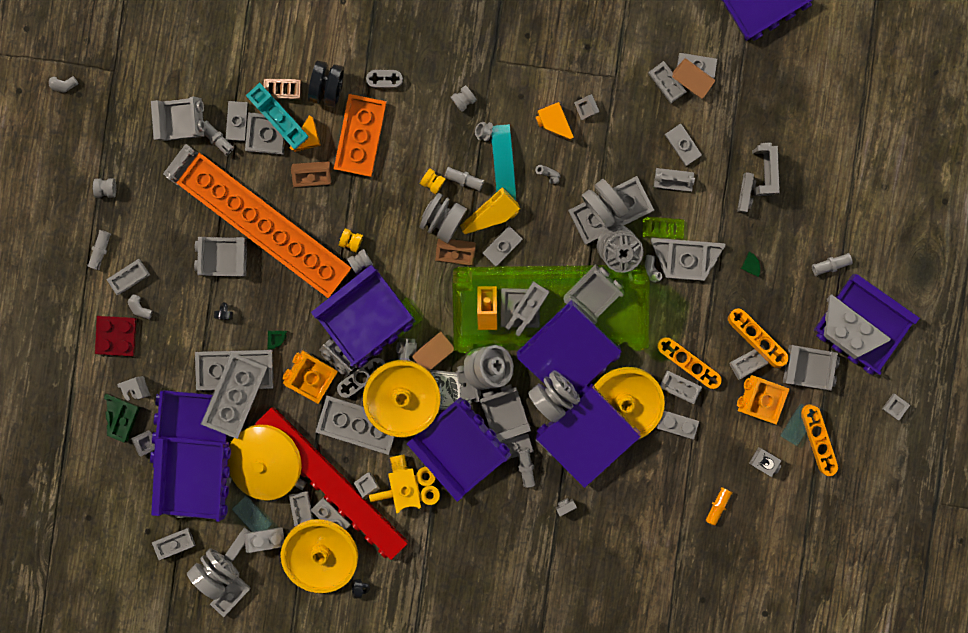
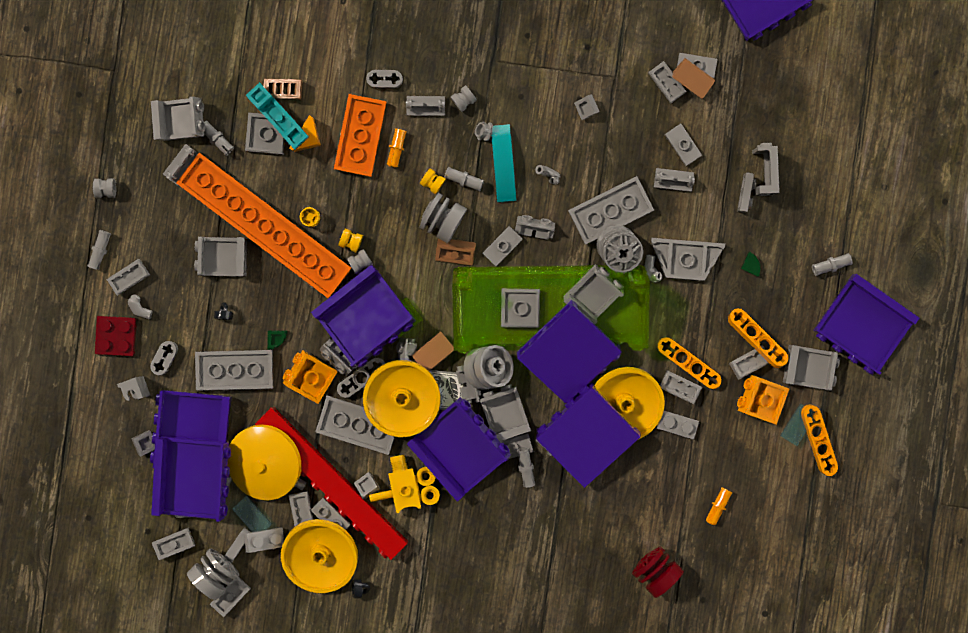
(62, 86): light grey arm -> none
(120, 417): dark green wing -> none
(167, 360): none -> light grey beam
(233, 395): light grey plate -> none
(237, 121): light grey plate -> none
(310, 217): none -> yellow wheel
(311, 174): medium nougat slope -> none
(326, 84): black wheel -> none
(396, 148): none -> light orange axle
(426, 105): none -> light grey hinge
(487, 307): light orange slope -> none
(492, 212): yellow slope -> none
(528, 306): light grey hinge -> none
(543, 227): none -> light grey hinge
(550, 399): light grey wheel -> none
(554, 121): light orange slope -> none
(565, 506): light grey plate -> none
(606, 202): light grey wheel -> none
(647, 228): clear neon green slope -> none
(654, 568): none -> dark red wheel
(765, 462): light grey brick -> none
(850, 330): light grey wing -> none
(895, 407): light grey plate -> none

